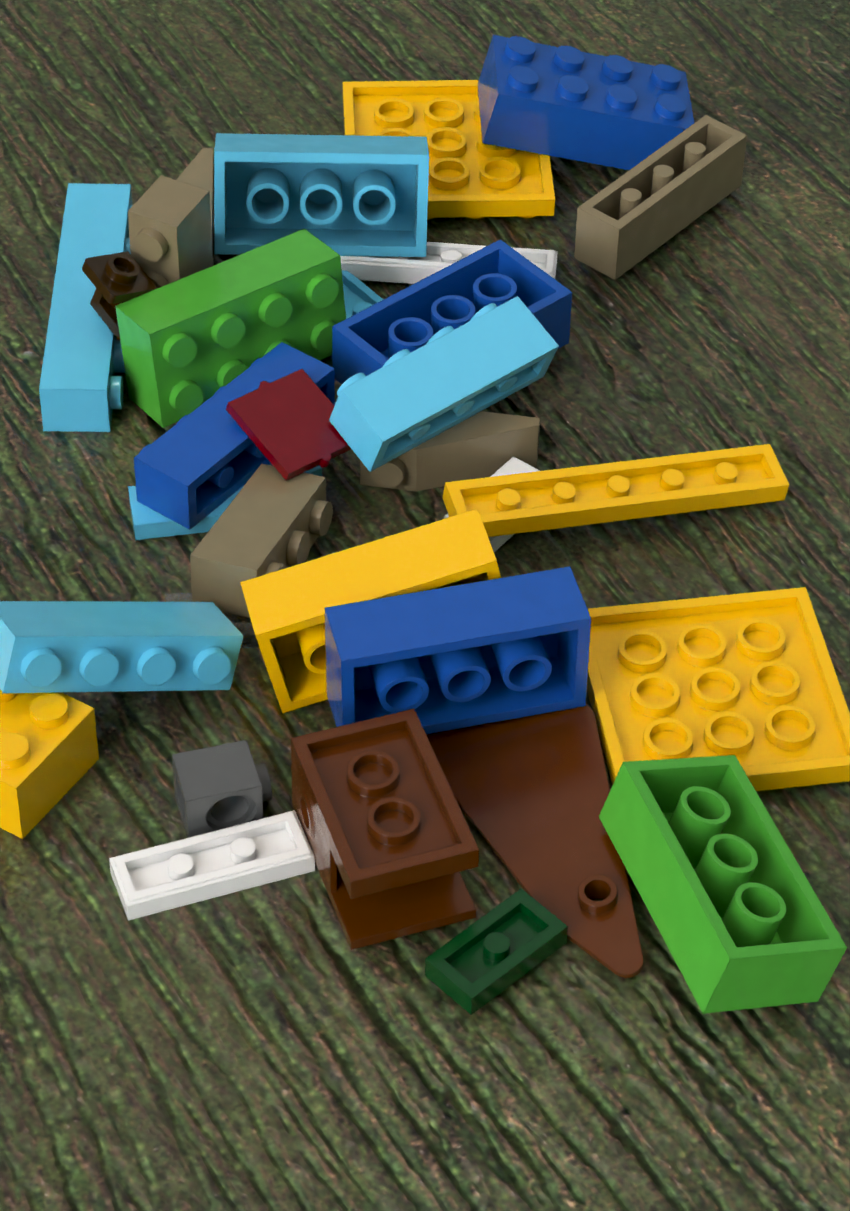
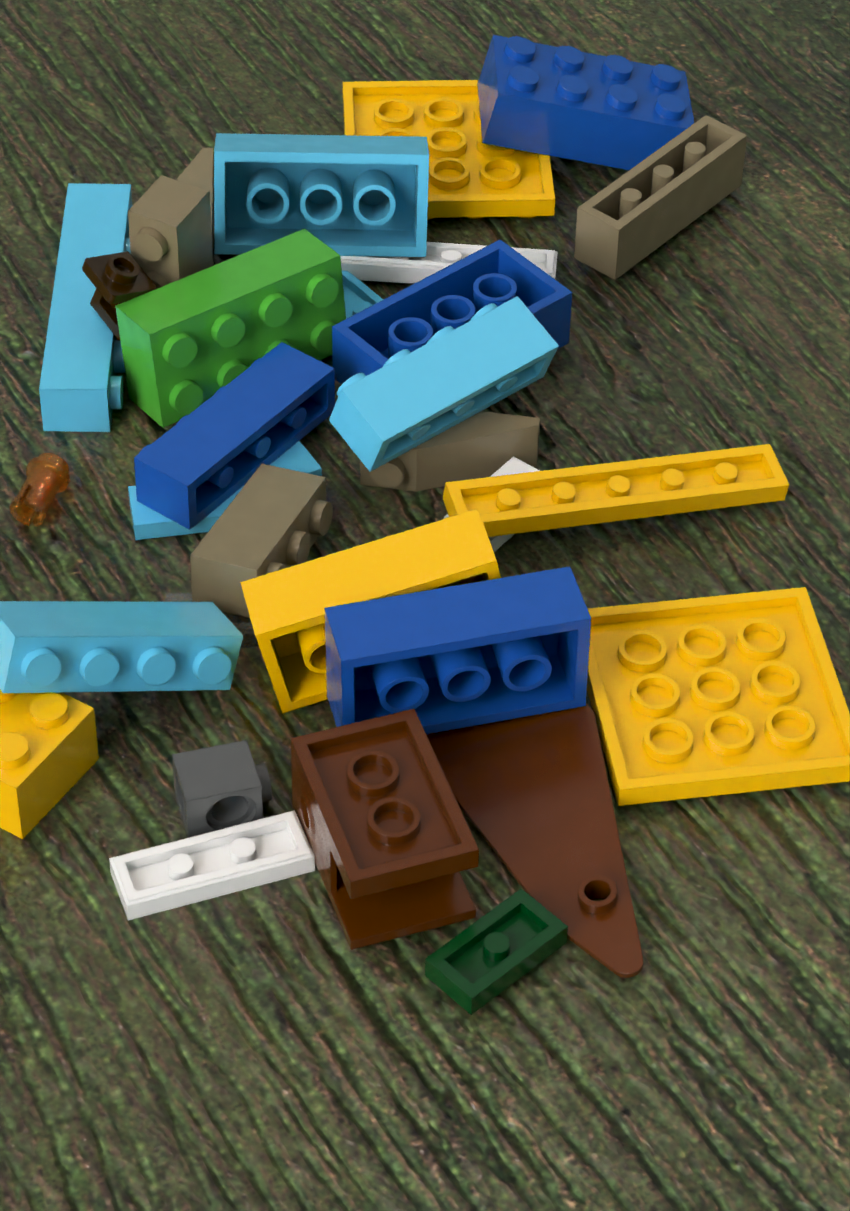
(45, 478): none -> clear orange pin
(290, 424): dark red piece -> none
(721, 883): bright green brick -> none

